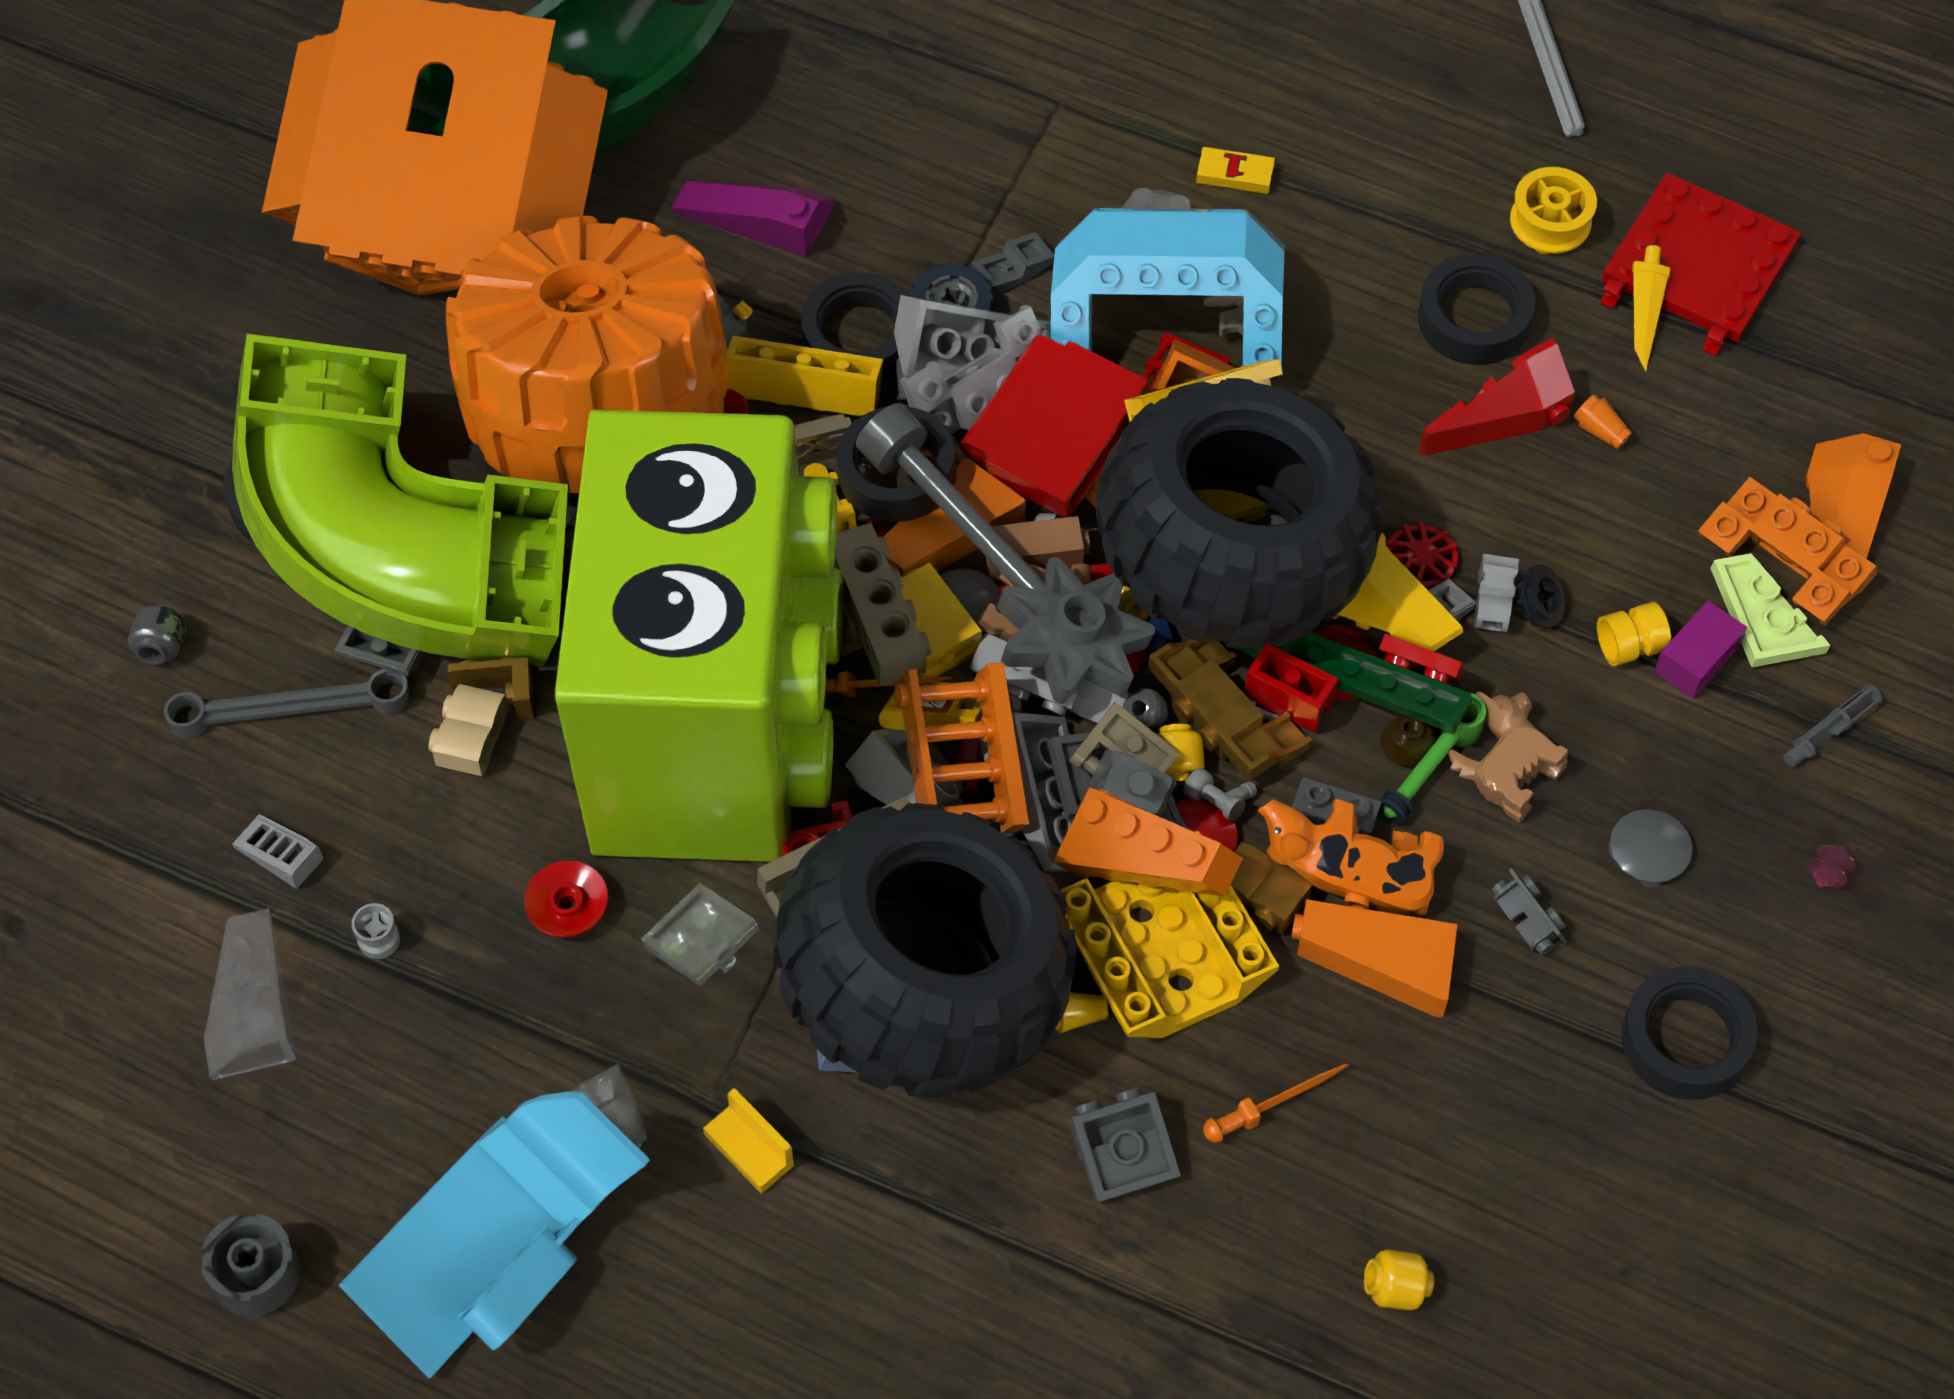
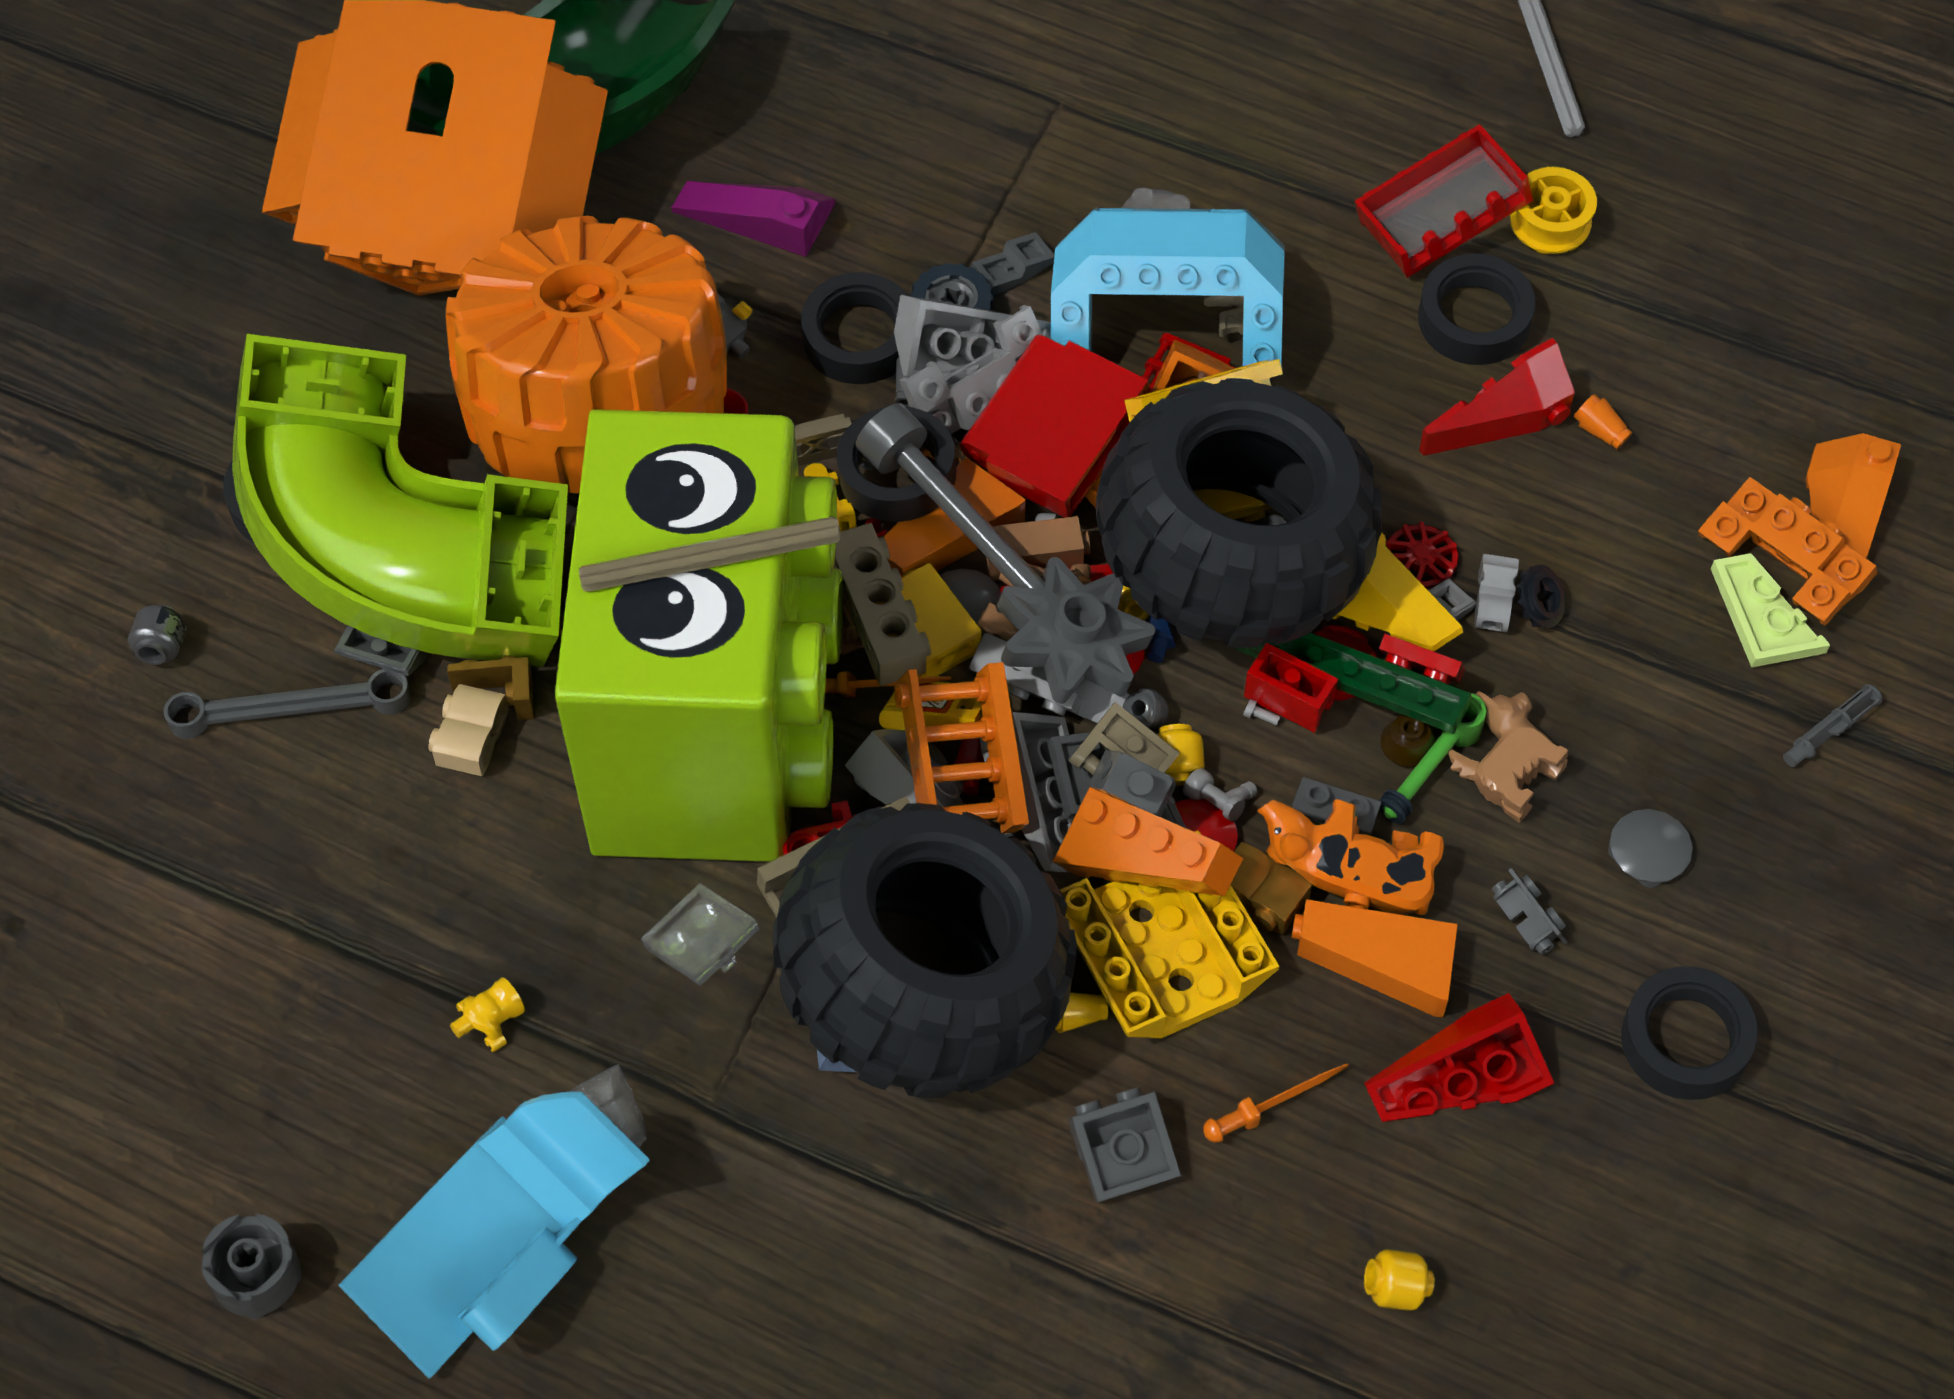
(248, 1005): clear wedge -> none
(293, 873): light grey slope -> none
(370, 923): light grey wheel -> none
(488, 1011): none -> yellow piece
(566, 883): red dish -> none
(709, 554): none -> dark tan axle
(750, 1142): yellow panel -> none
(804, 376): yellow brick -> none
(1221, 710): pearl gold bracket -> none
(1235, 170): yellow tile -> none
(1444, 200): none -> window
(1468, 1063): none -> red wedge
(1630, 634): yellow wheel -> none
(1649, 290): yellow bar -> none
(1700, 649): magenta panel -> none
(1716, 255): red plate -> none
(1831, 866): clear pink wheel -> none

